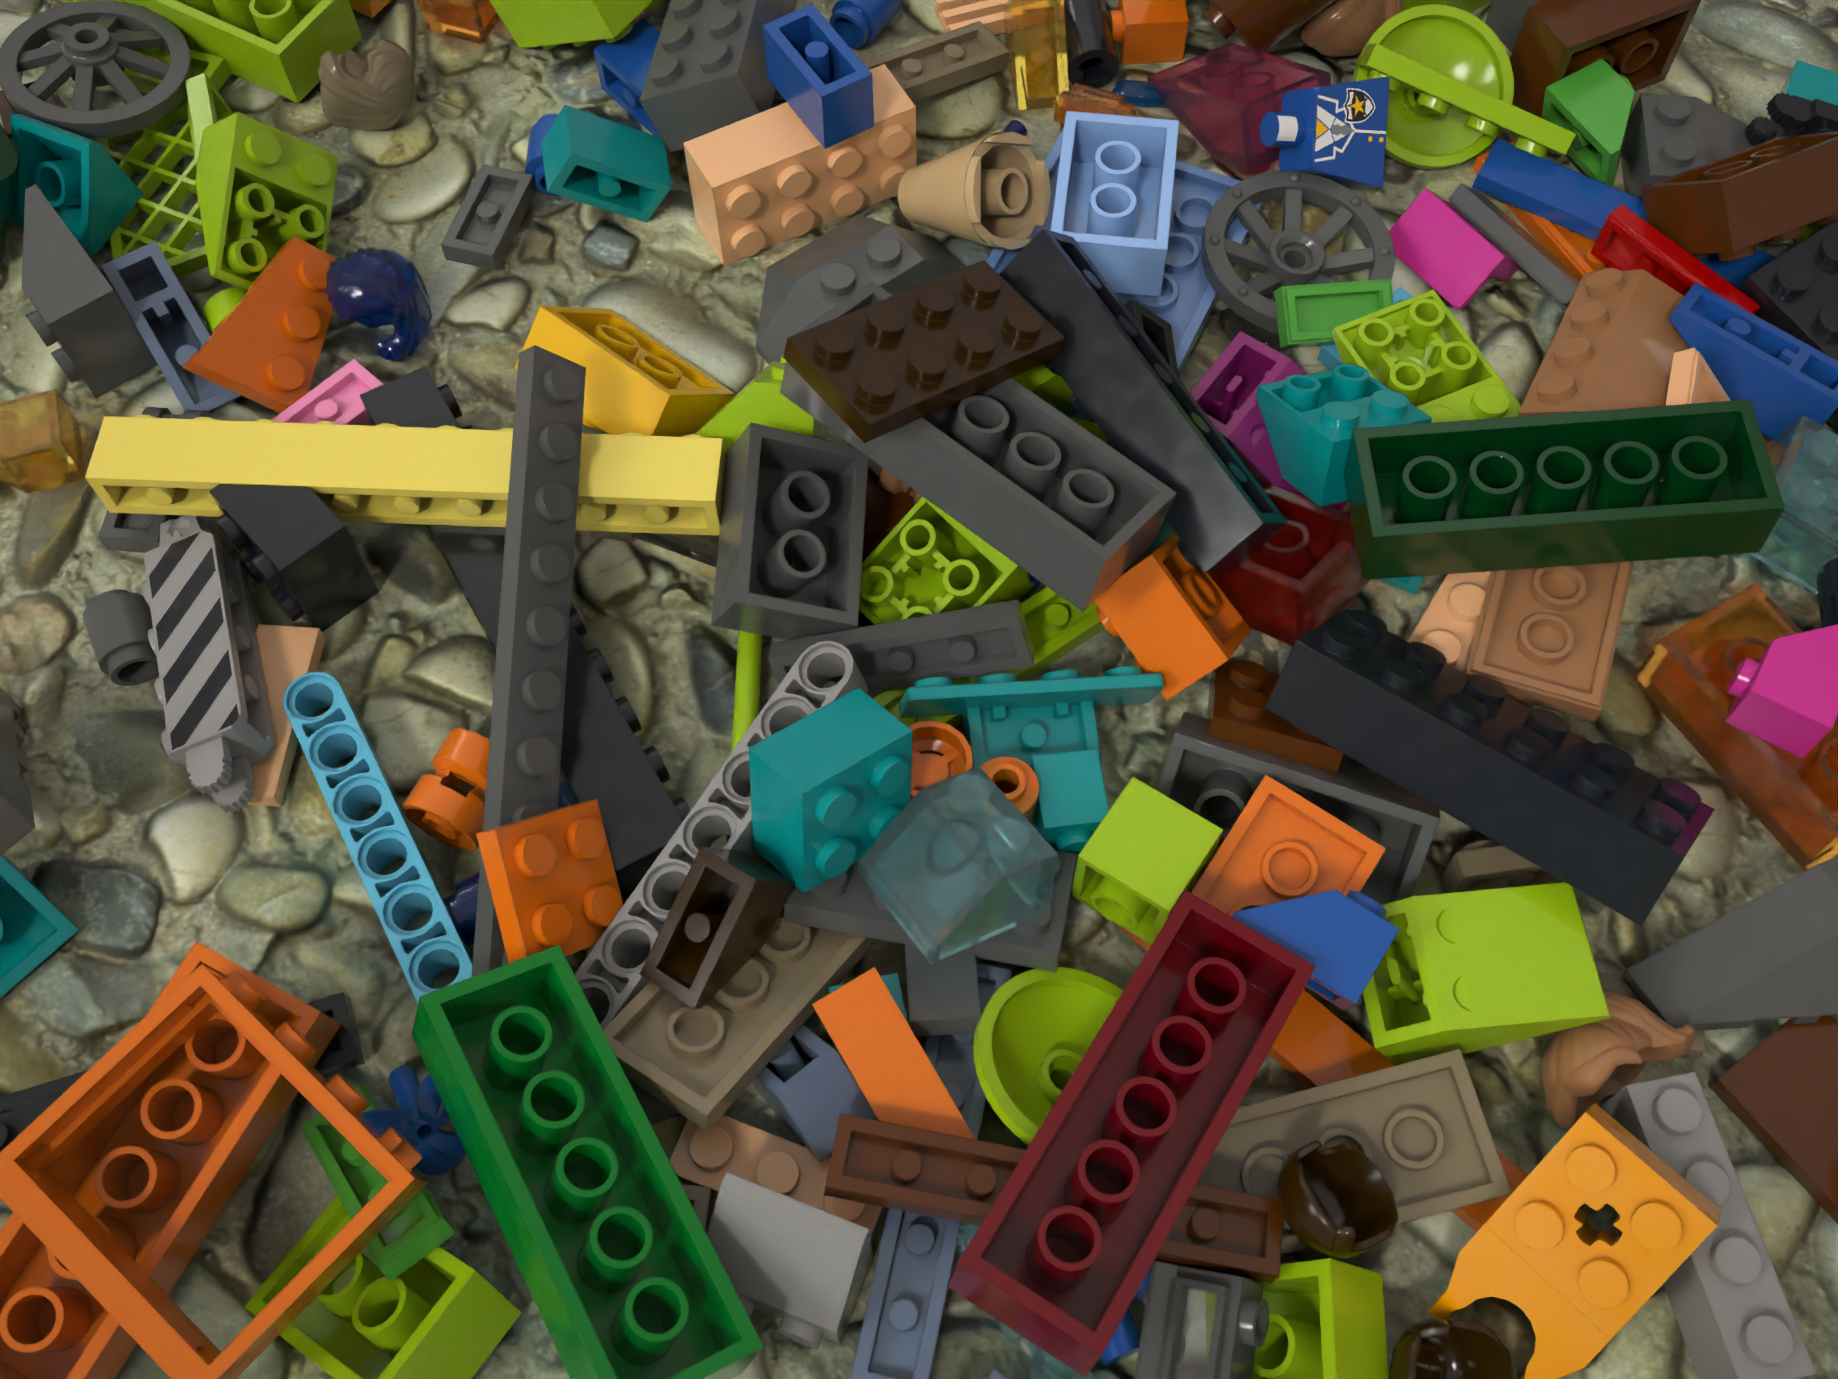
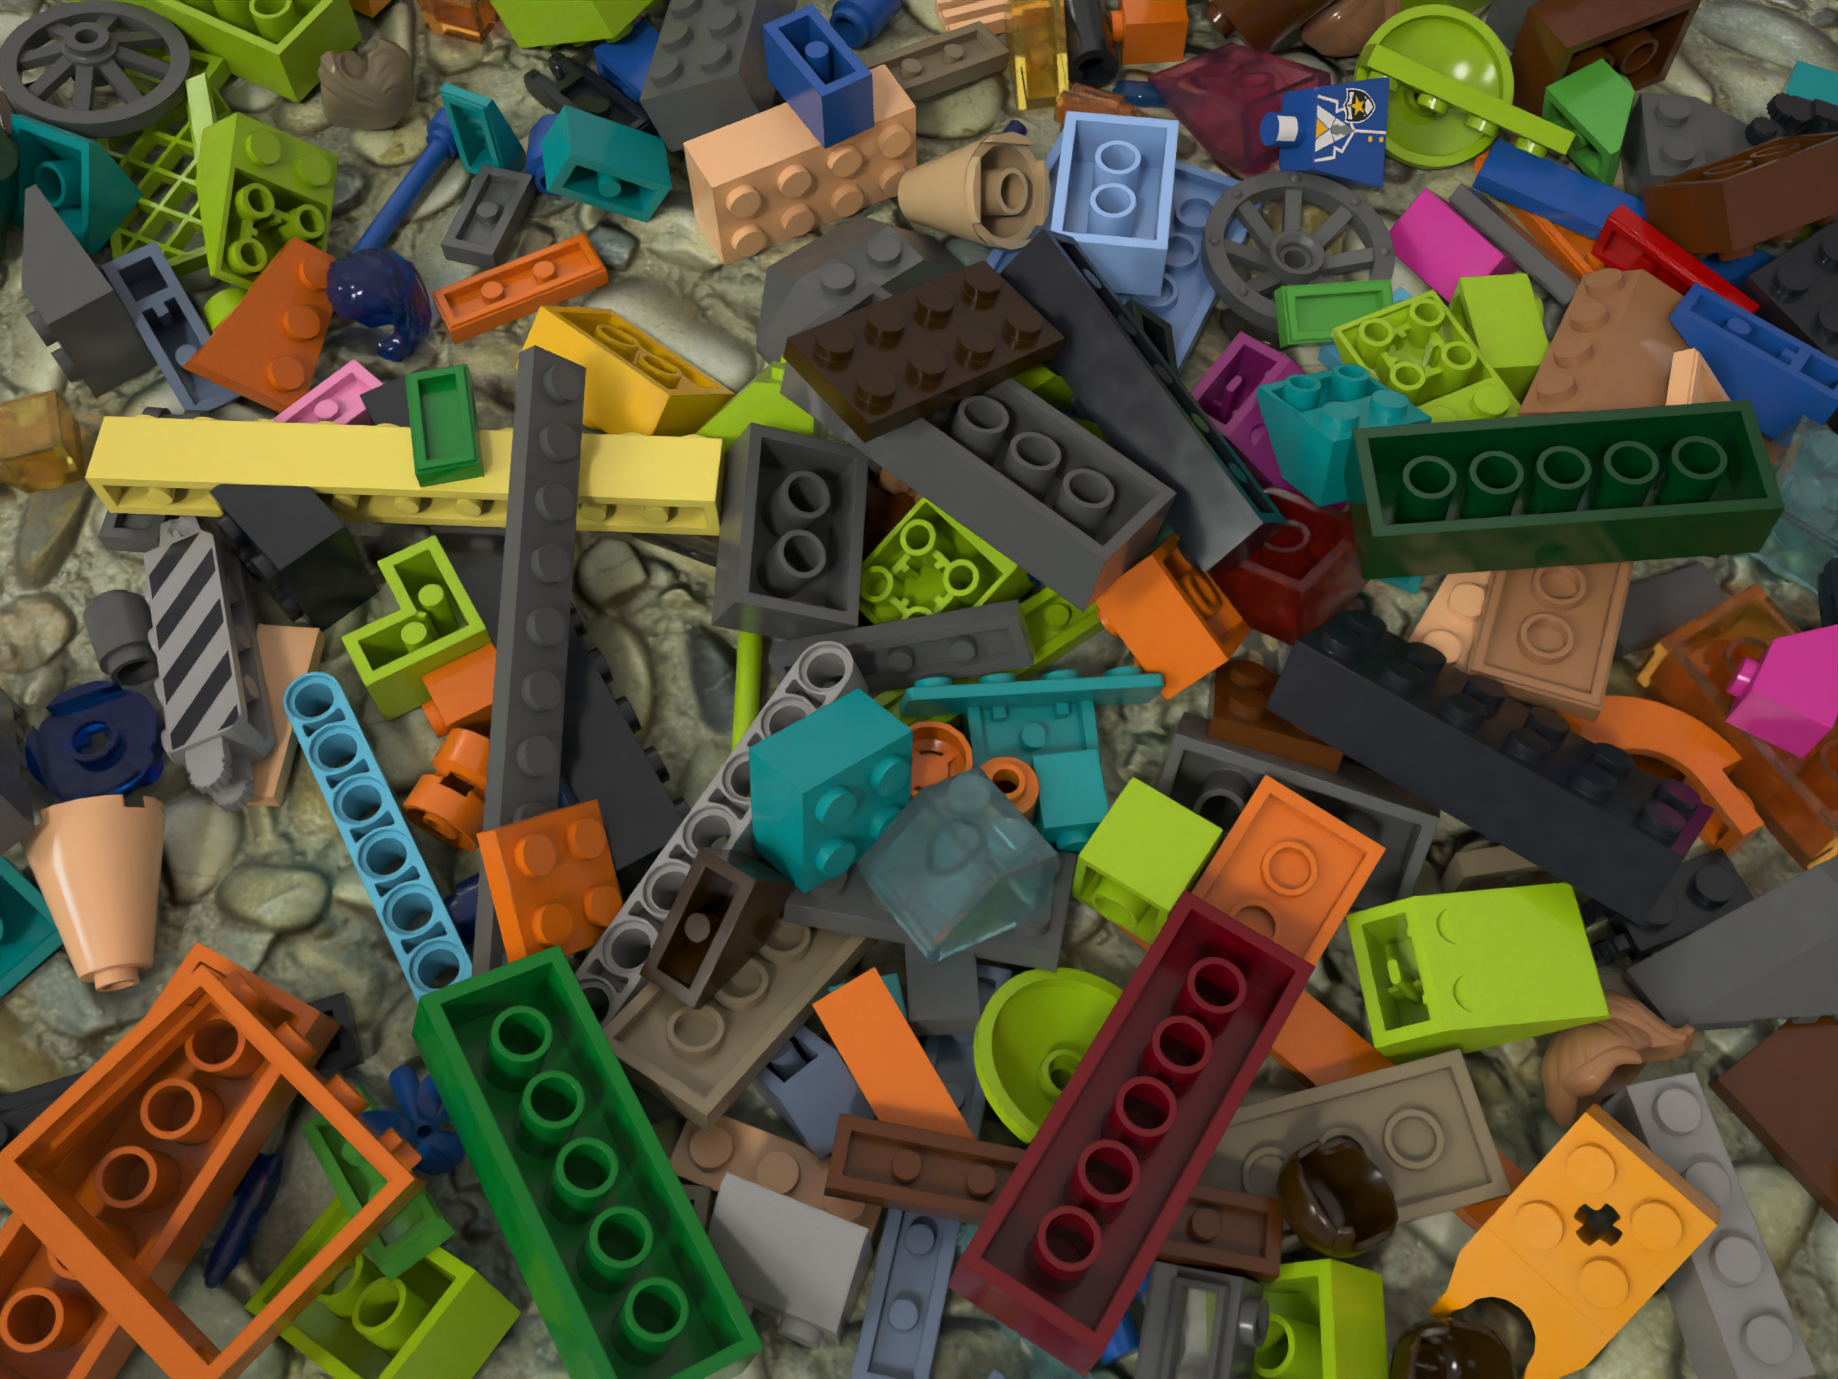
(101, 883): none -> light nougat cone
(121, 767): none -> clear blue plate
(252, 1200): none -> clear blue piece
(427, 632): none -> lime brick
(439, 147): none -> blue piece
(444, 425): none -> green tile
(462, 693): none -> orange brick
(481, 131): none -> teal slope
(519, 288): none -> orange tile
(585, 91): none -> black hinge
(1332, 932): blue slope -> none
(1504, 325): none -> lime brick
(1664, 605): none -> dark grey tile
(1682, 749): none -> orange arch
(1694, 897): none -> black hinge

